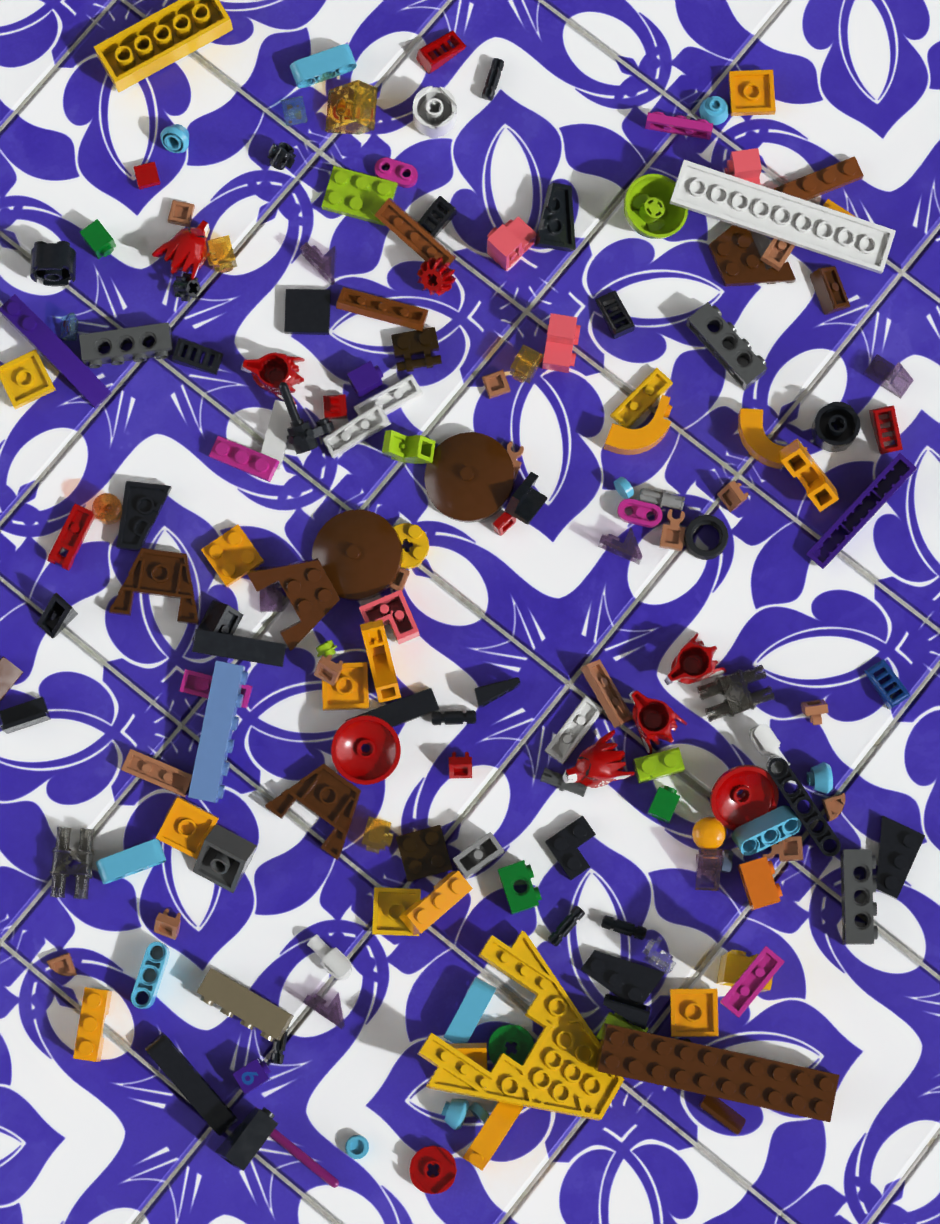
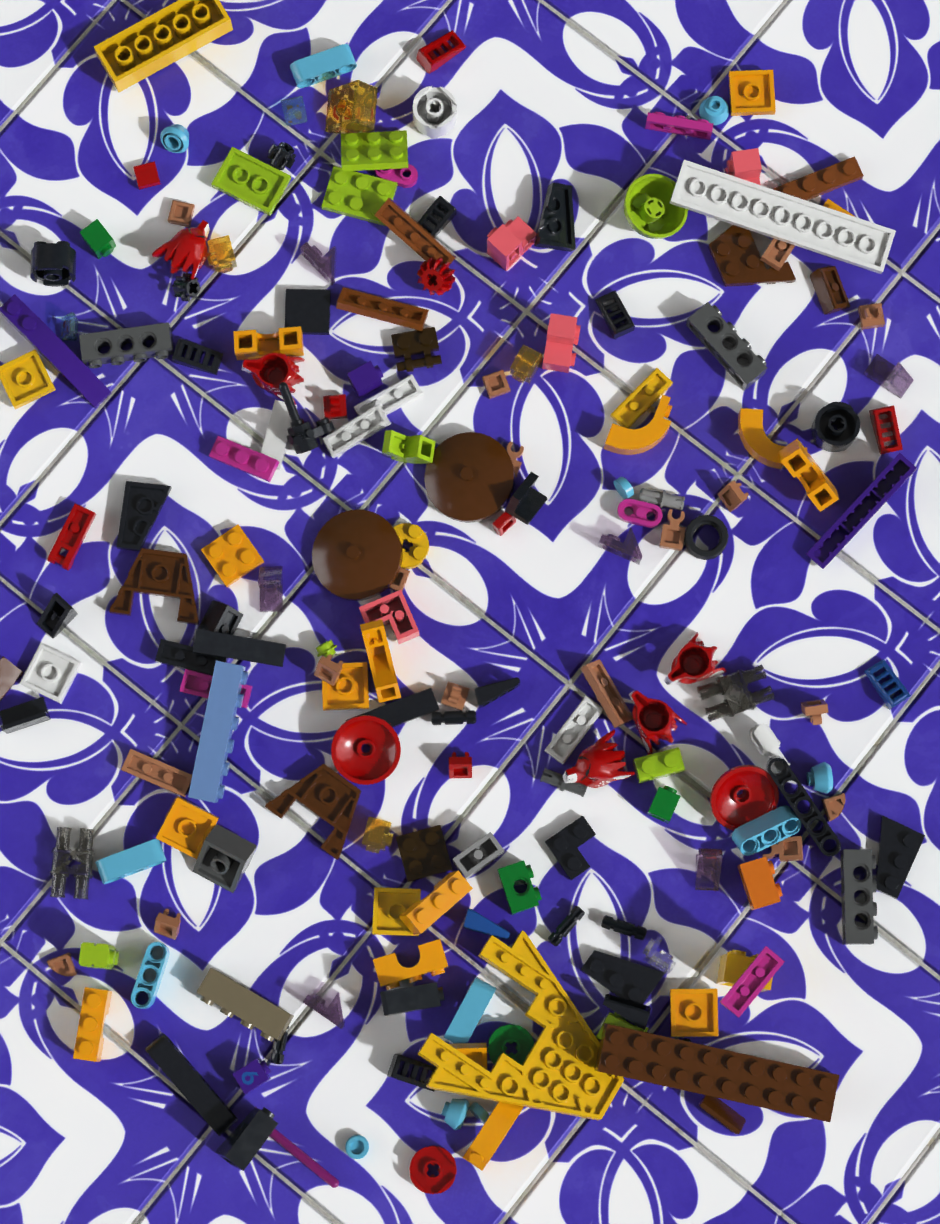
(50, 673): none -> white tile
(98, 956): none -> lime brick
(102, 504): clear orange head -> none
(182, 657): none -> black plate
(251, 181): none -> lime plate
(253, 345): none -> light orange arch
(307, 590): reddish brown wing -> none
(331, 958): white arm -> none
(374, 150): none -> lime plate
(397, 1058): none -> black slope
(411, 998): none -> black slope
(431, 961): none -> light orange arch
(455, 696): none -> nougat tile
(479, 923): none -> blue slope
(492, 79): black axle -> none
(709, 833): light orange helmet -> none
(726, 861): sand blue tile -> none
(871, 316): none -> nougat tile

